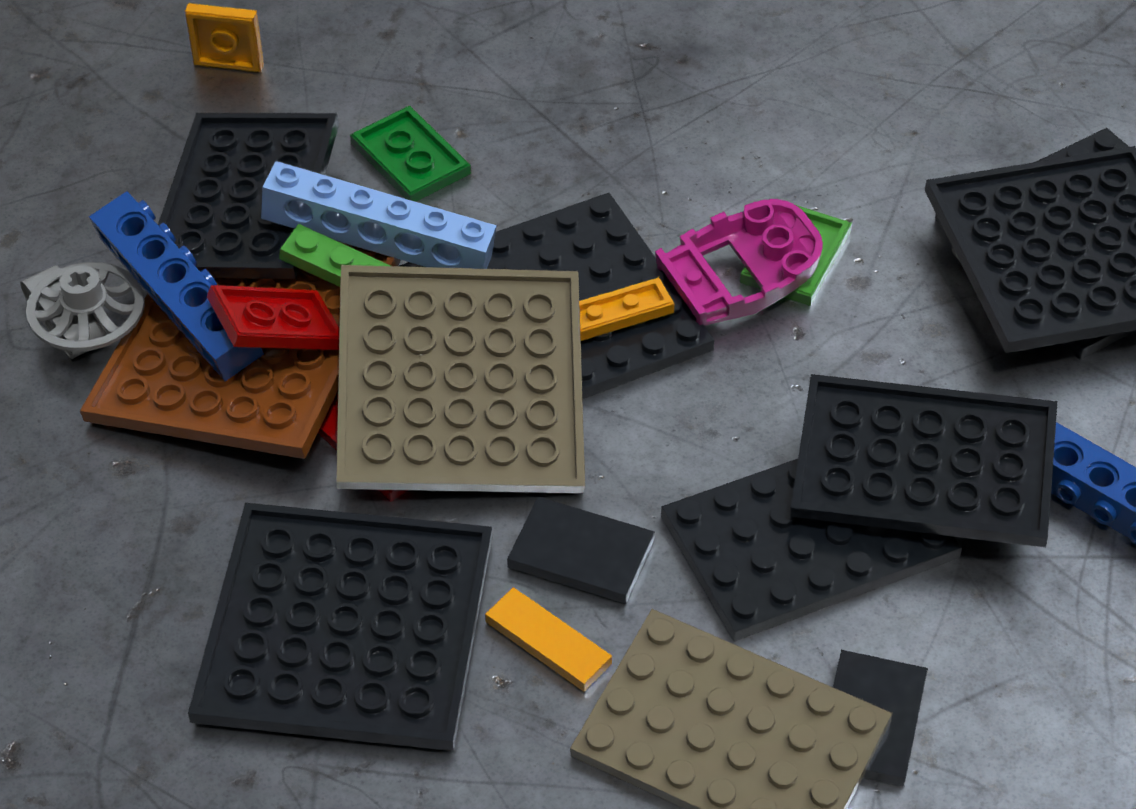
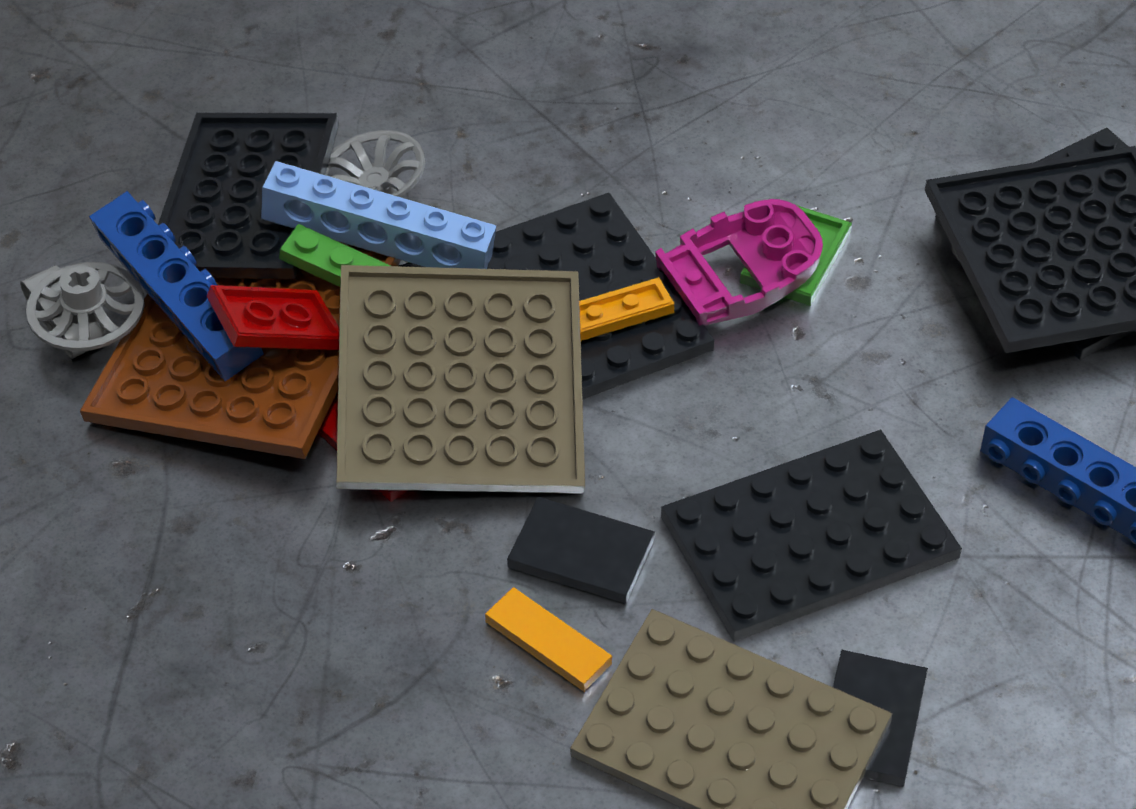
(224, 37): light orange tile -> none
(344, 626): black plate -> none
(380, 174): none -> light grey wheel
(410, 154): green tile -> none
(926, 460): black plate -> none

